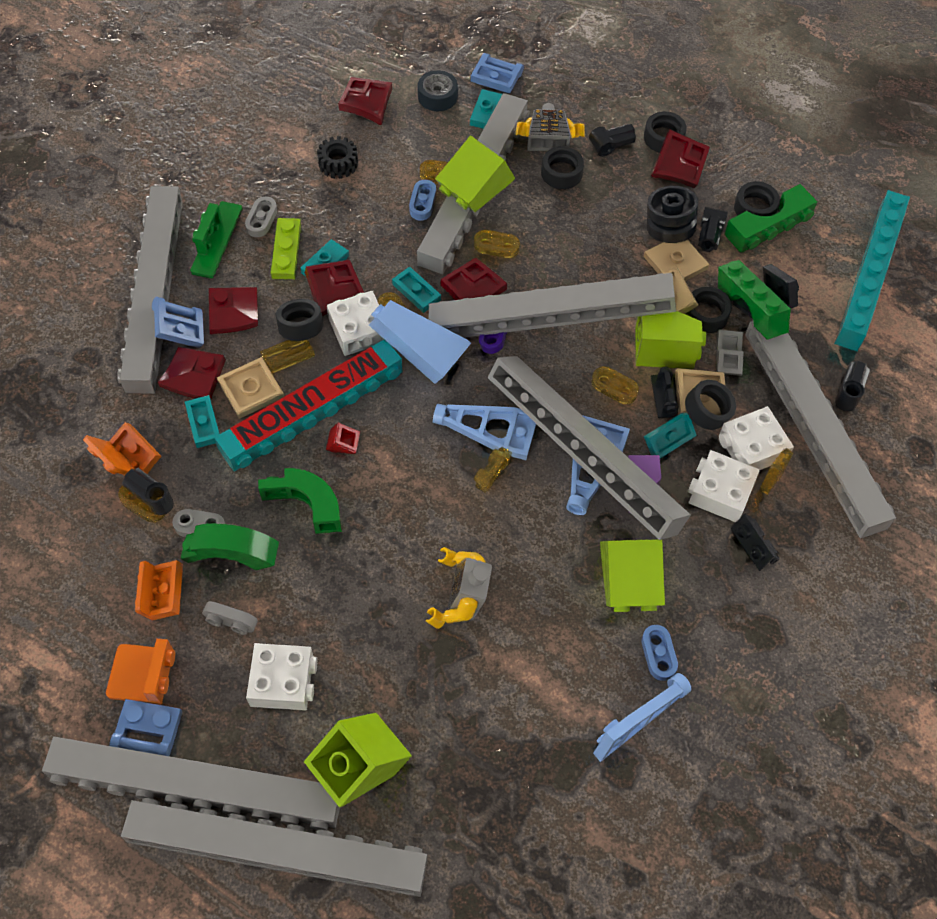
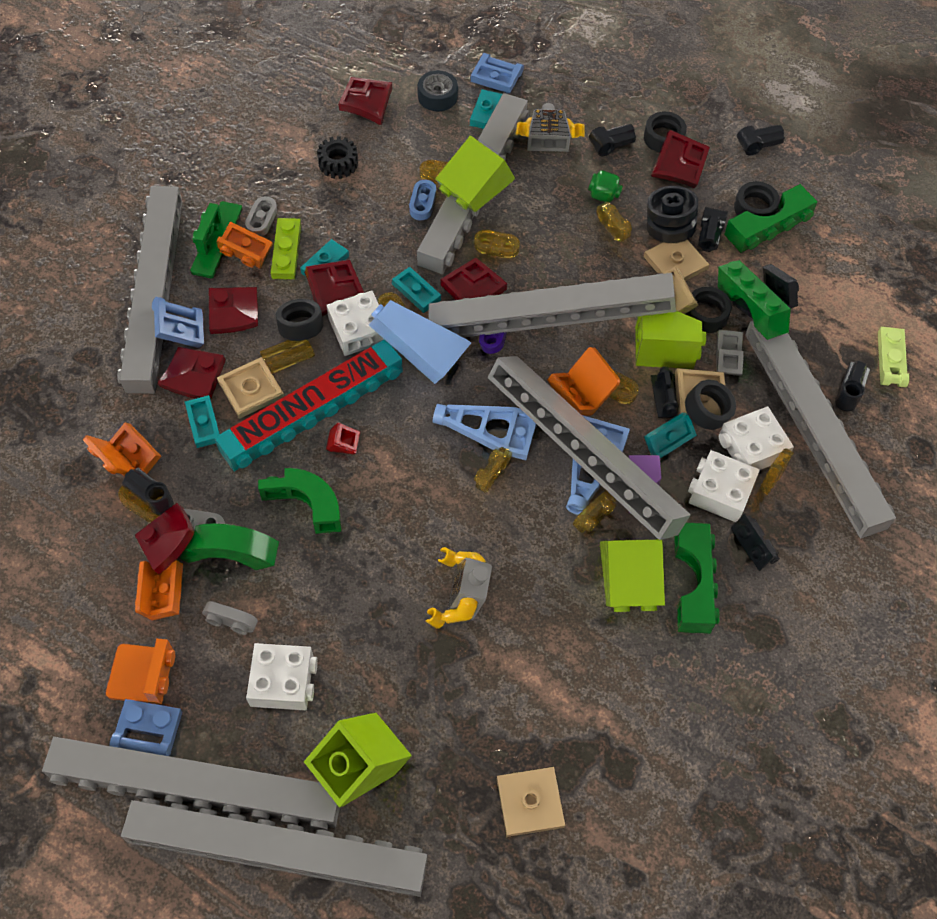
(166, 537): none -> dark red plate
(244, 245): none -> orange bracket
(530, 802): none -> tan plate
(562, 180): black tyre -> none
(586, 383): none -> orange bracket
(589, 516): none -> clear yellow plate
(605, 186): none -> green head
(613, 221): none -> clear yellow plate
(619, 732): light blue plate -> none
(659, 654): medium blue plate -> none
(697, 609): none -> green arch
(754, 139): none -> black piece
(872, 271): teal brick -> none
(892, 357): none -> yellowish green plate

